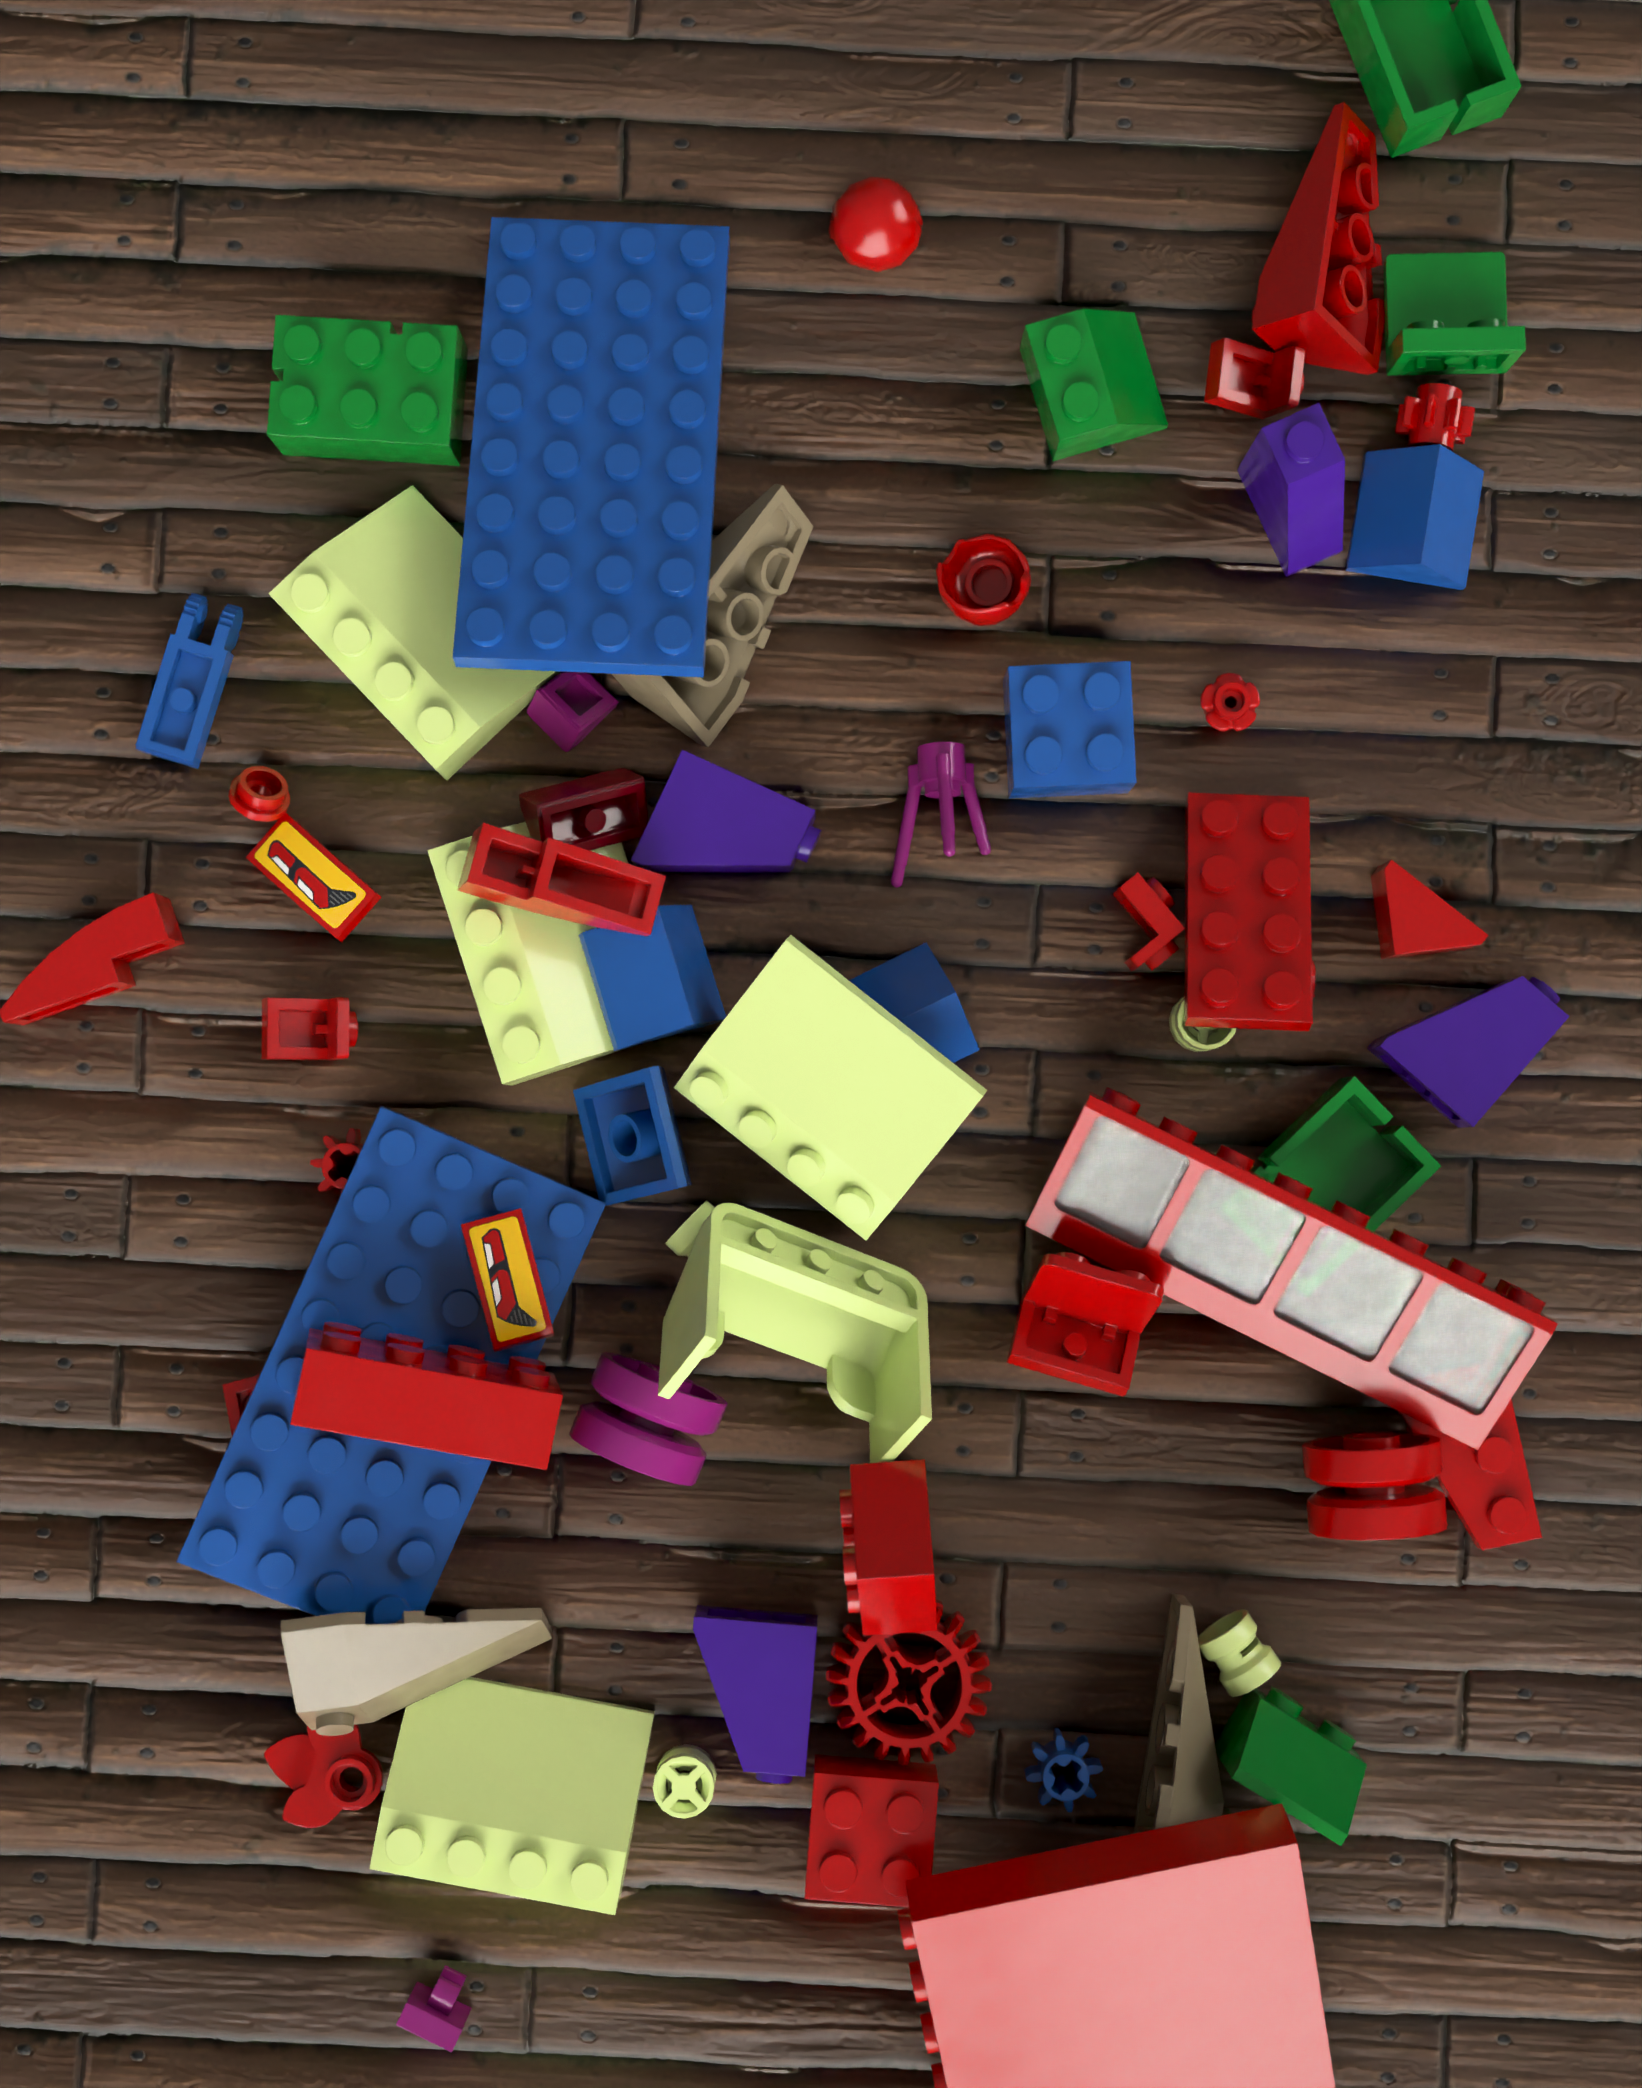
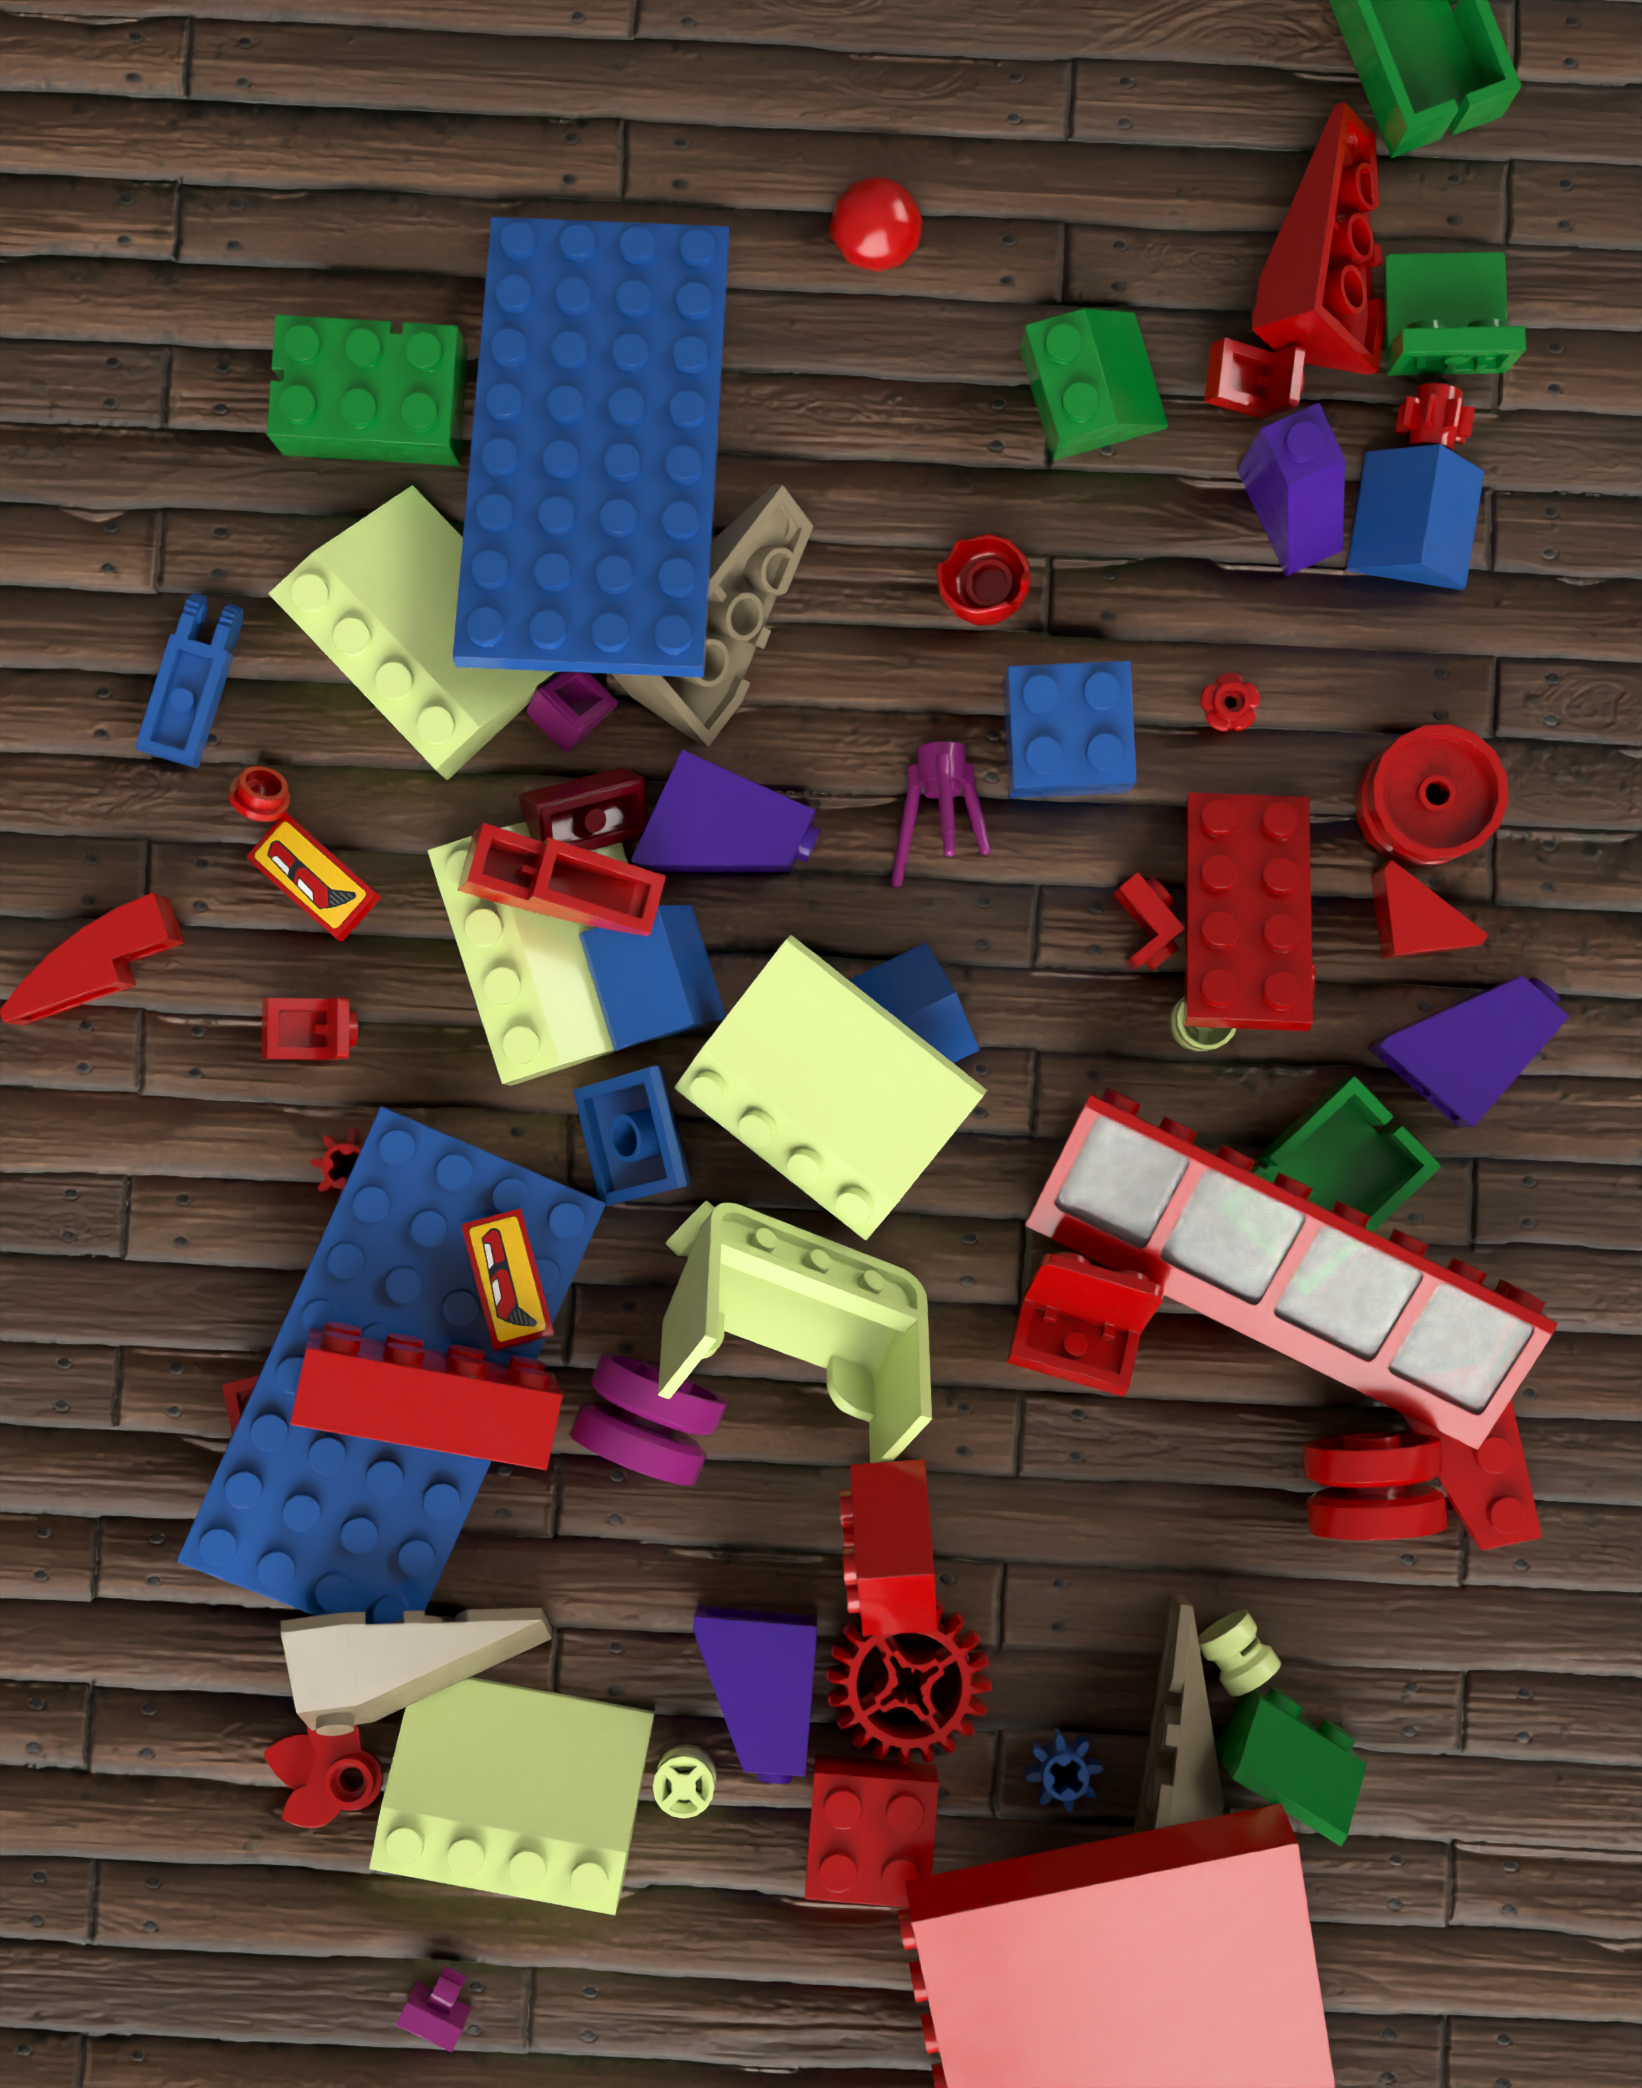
(1458, 774): none -> red wheel

